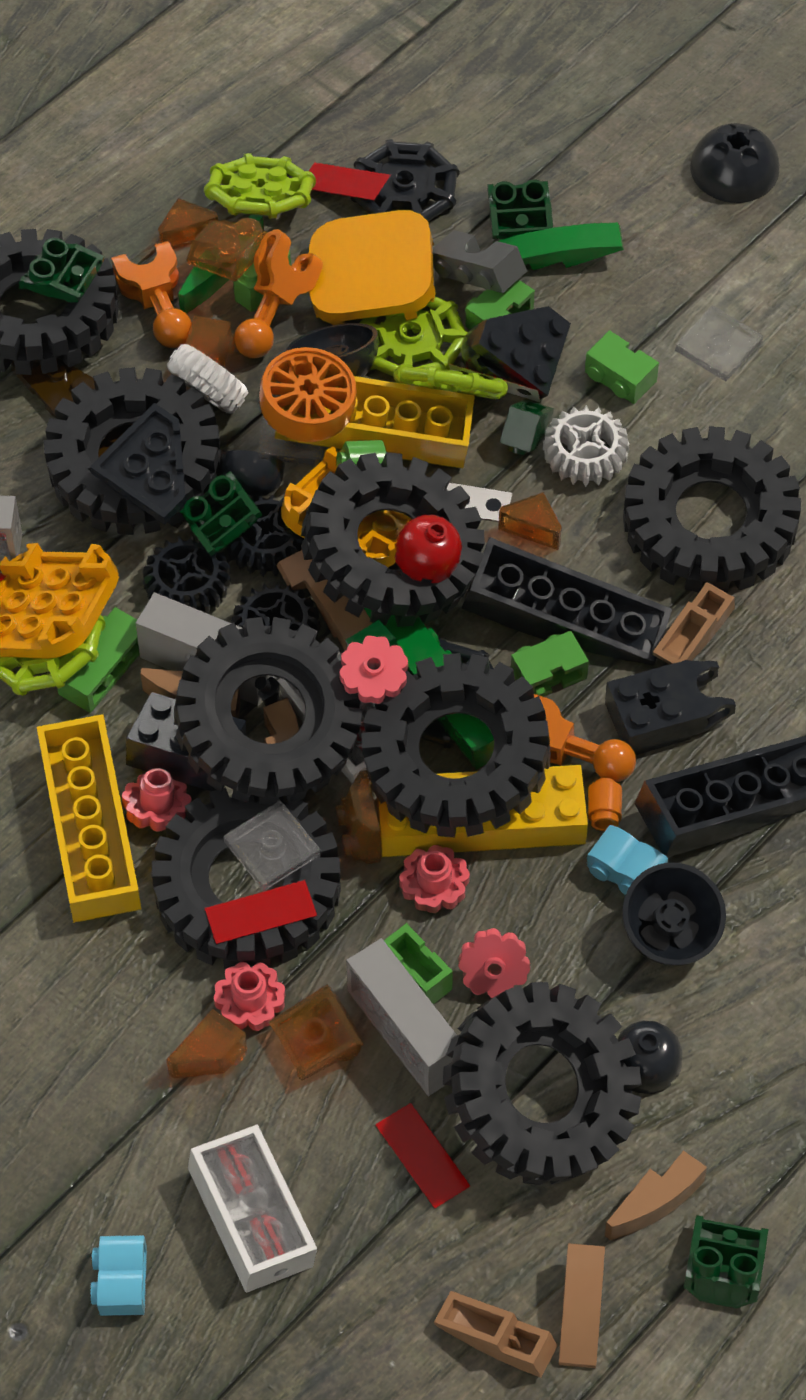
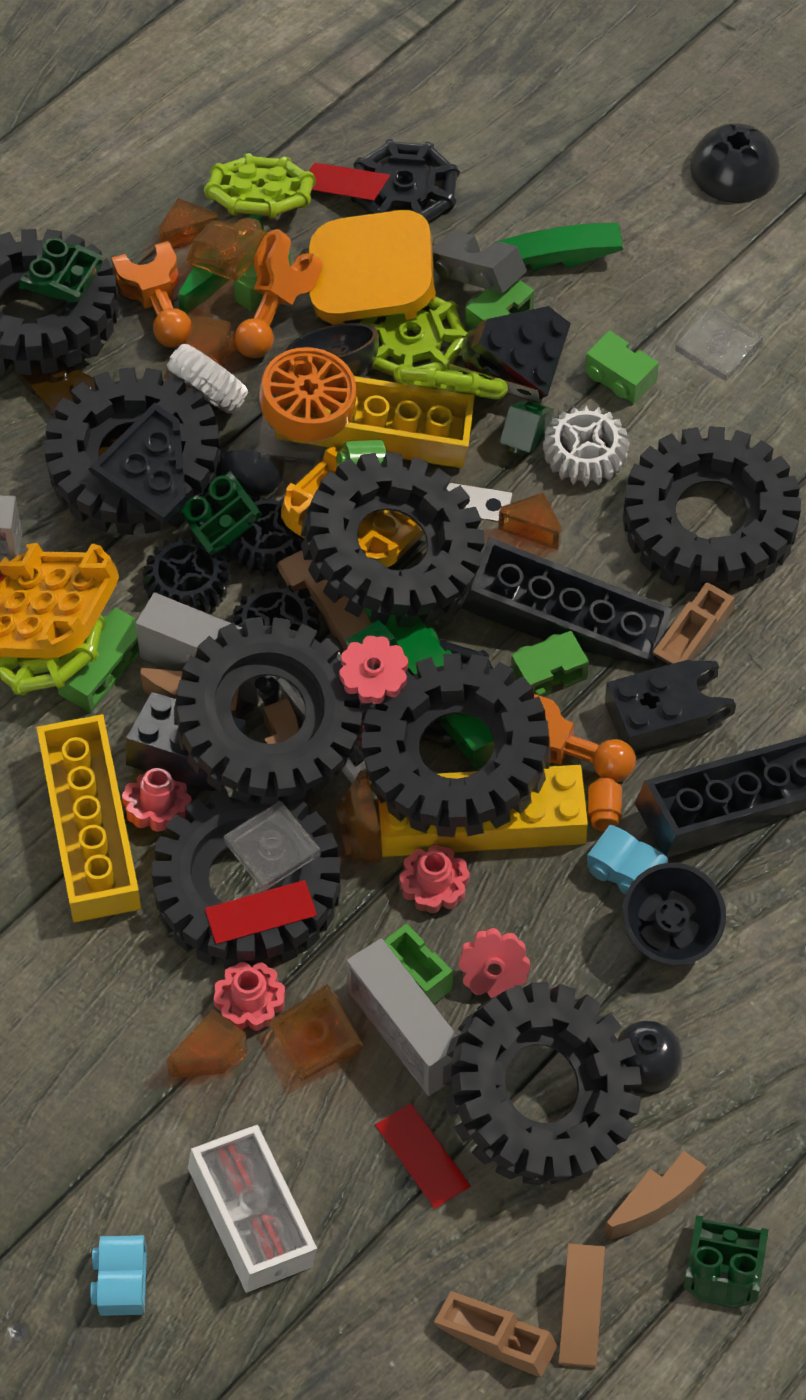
(428, 548): red cylinder -> none
(519, 208): dark green slope -> none

